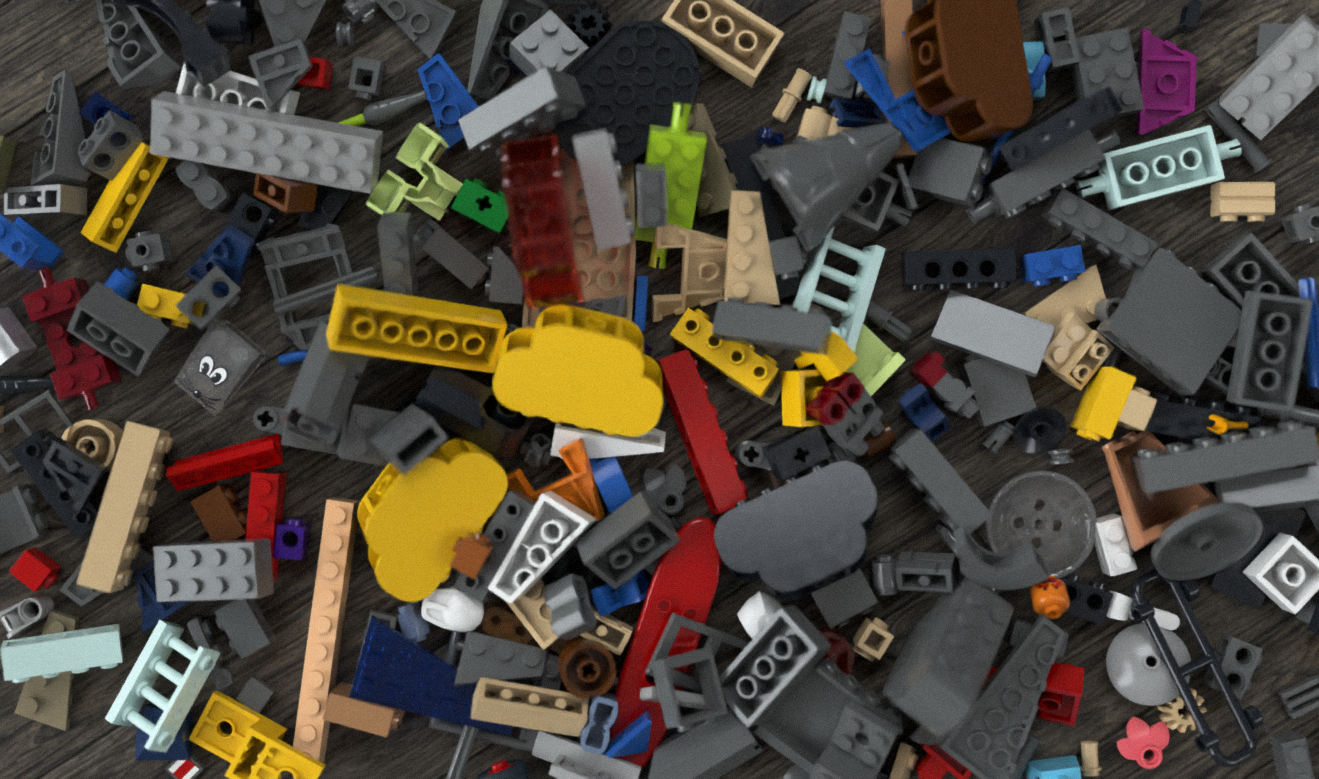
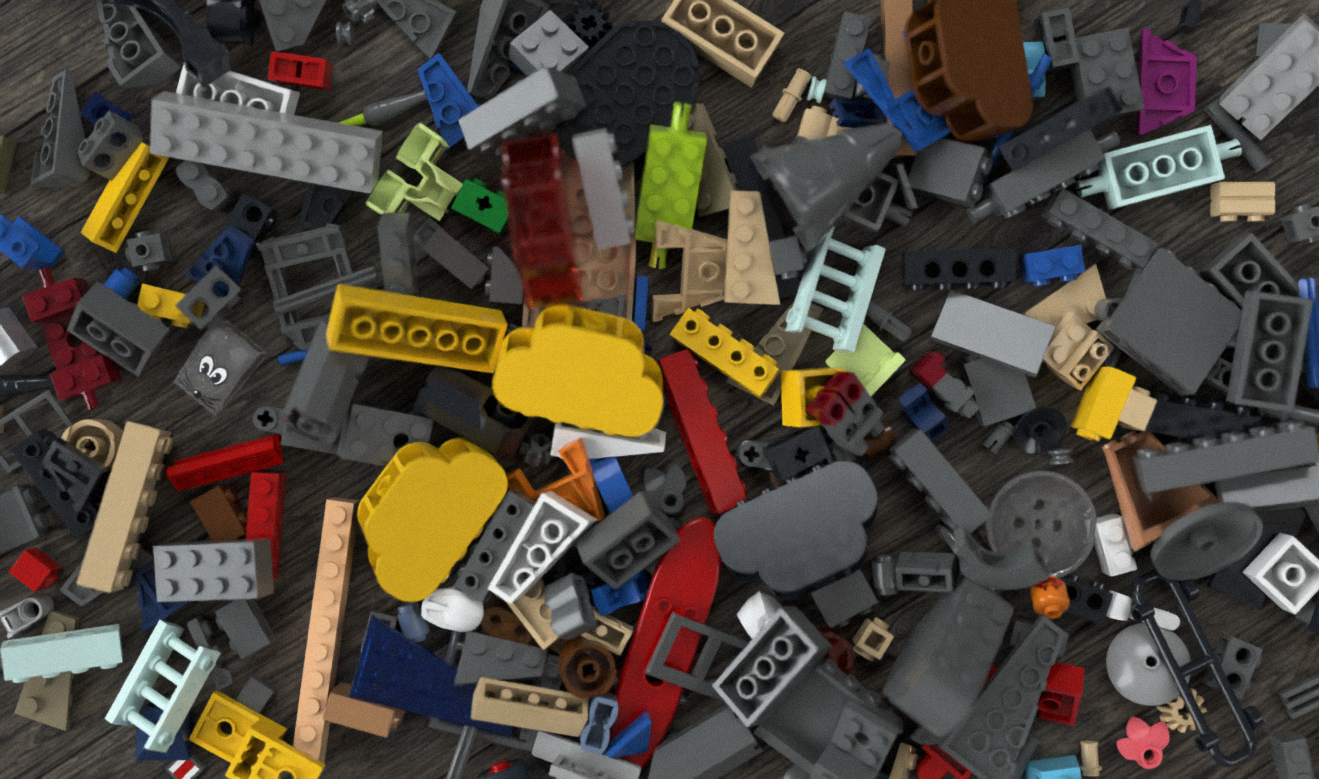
(45, 200): dark grey slope -> none
(280, 70): dark grey wing -> none
(283, 548): dark purple brick -> none
(286, 193): reddish brown brick -> none
(362, 69): dark grey brick -> none
(408, 439): dark grey brick -> none
(471, 553): dark orange brick -> none
(651, 195): dark grey brick -> none
(683, 698): light grey tile -> none
(709, 683): dark grey window -> none
(766, 135): clear blue tile -> none
(772, 327): dark grey brick -> none
(834, 363): yellow brick -> none
(1222, 424): light orange hand -> none

